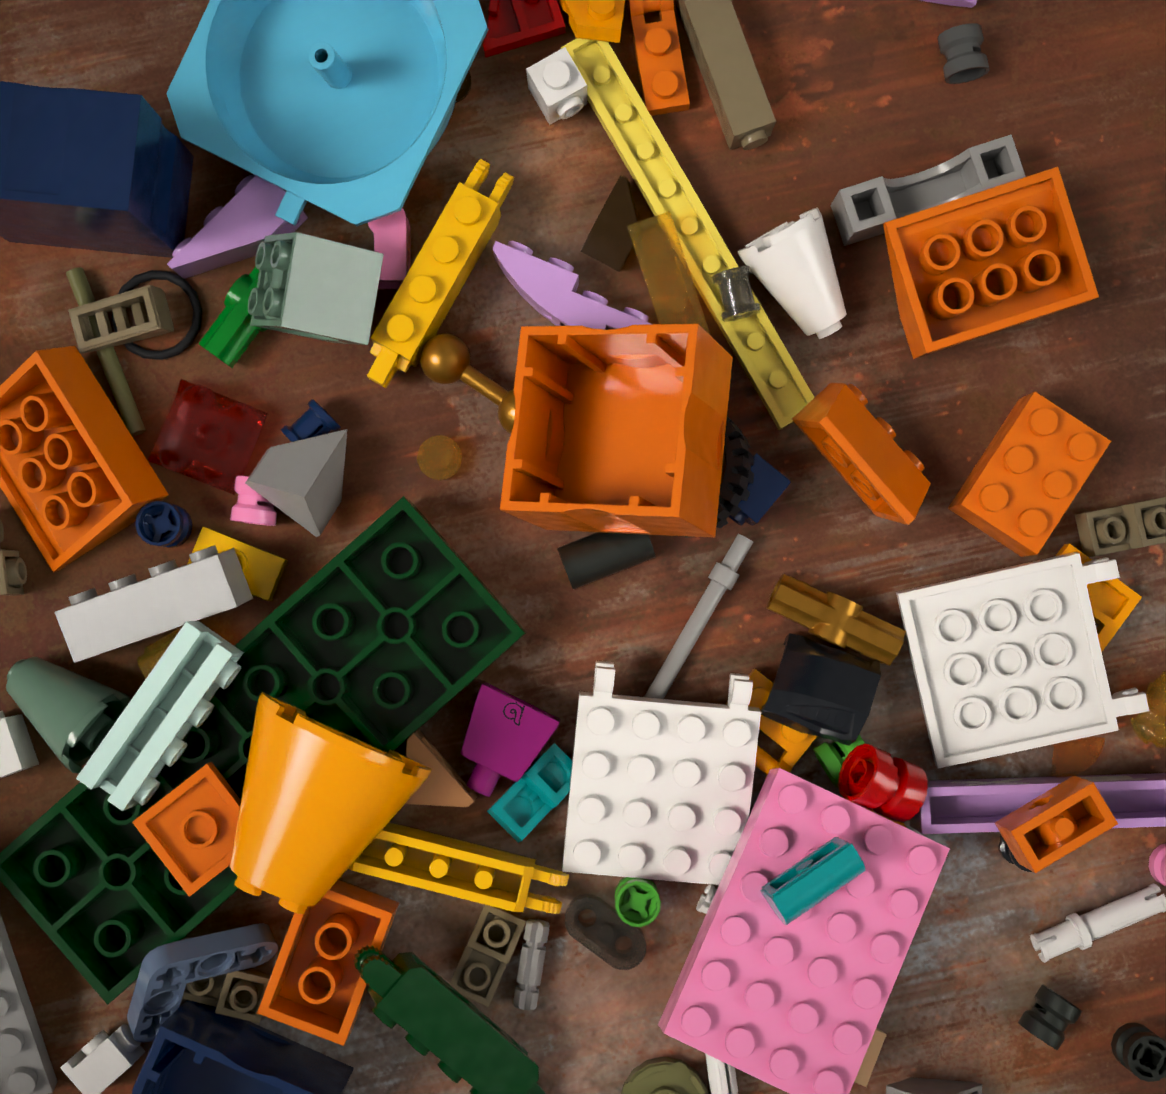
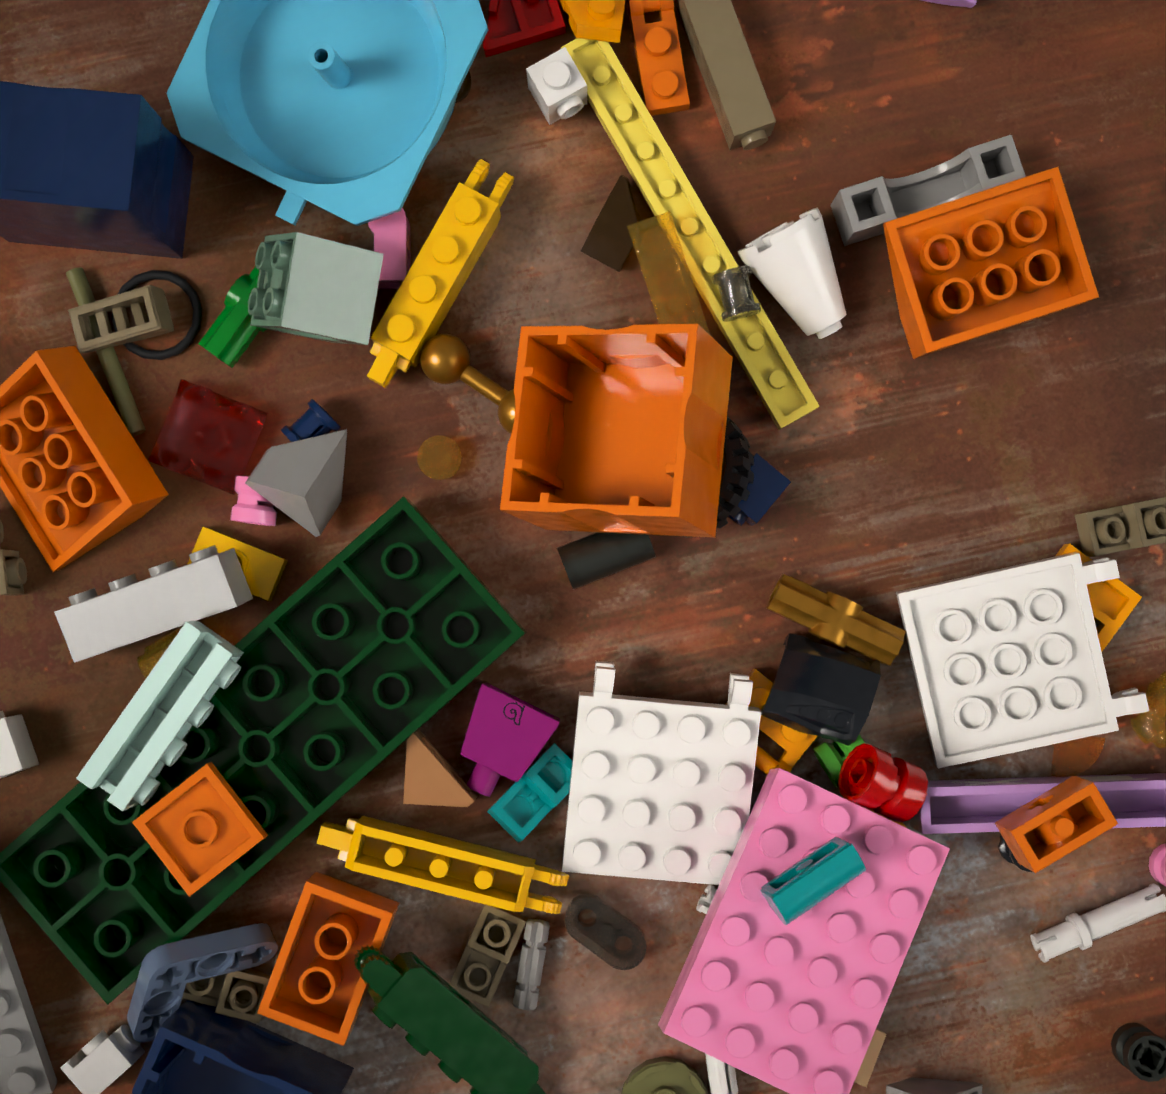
(65, 708): sand green cone -> none
(155, 520): dark blue wheel -> none
(234, 230): lavender slope -> none
(311, 804): light orange cone -> none
(552, 291): lavender slope -> none
(640, 908): bright green wheel -> none
(722, 577): light grey bar -> none
(864, 452): orange slope -> none
(962, 50): dark grey wheel -> none
(1029, 474): orange brick -> none
(1049, 1017): pearl dark grey wheel -> none

